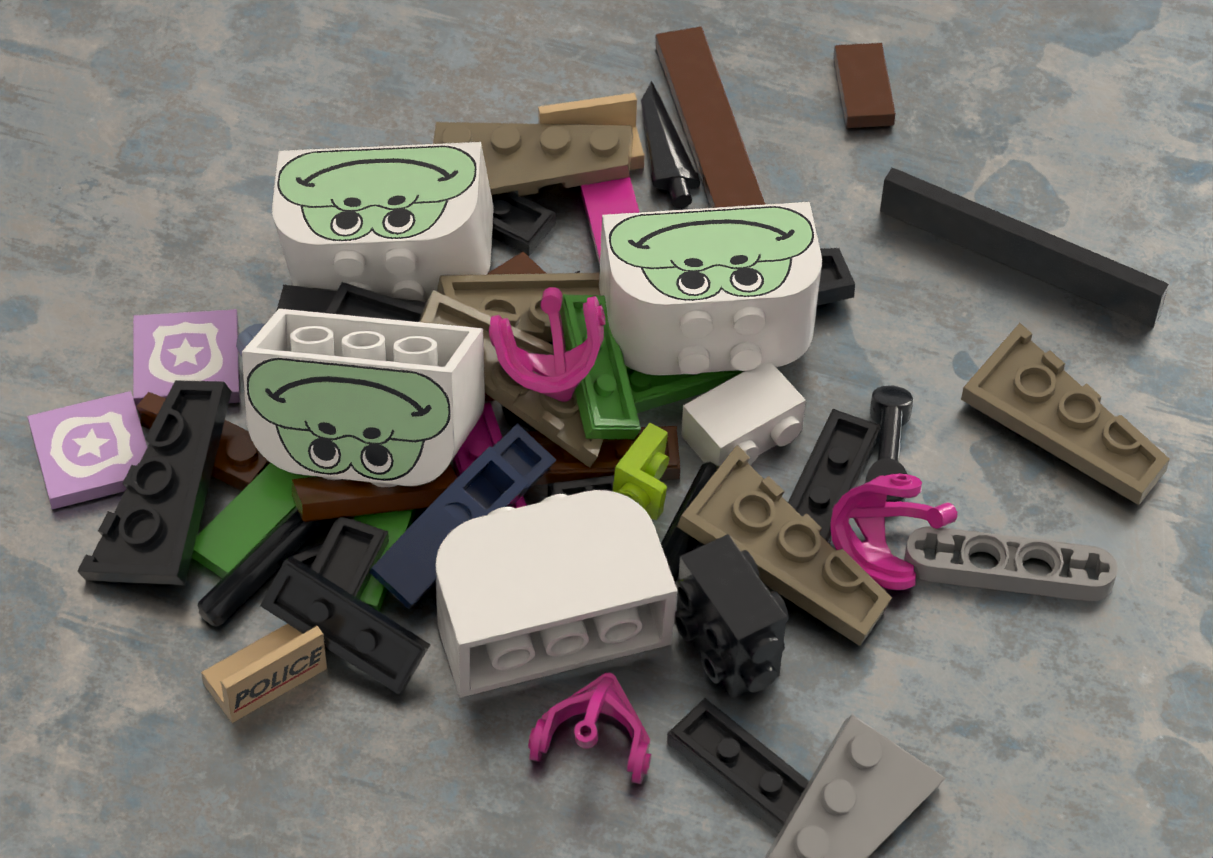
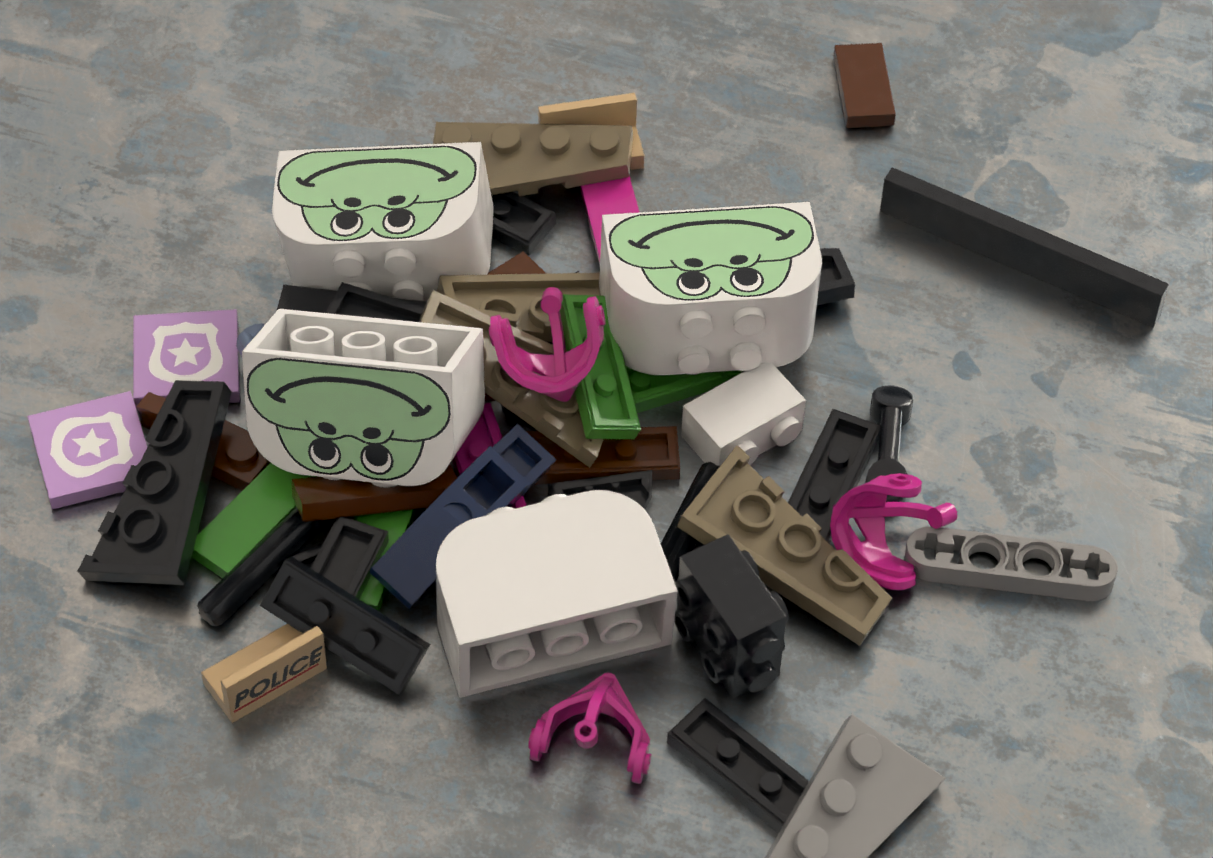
(641, 469): lime bracket -> none
(667, 155): black bar -> none
(707, 119): reddish brown tile -> none
(1048, 407): dark tan wing -> none

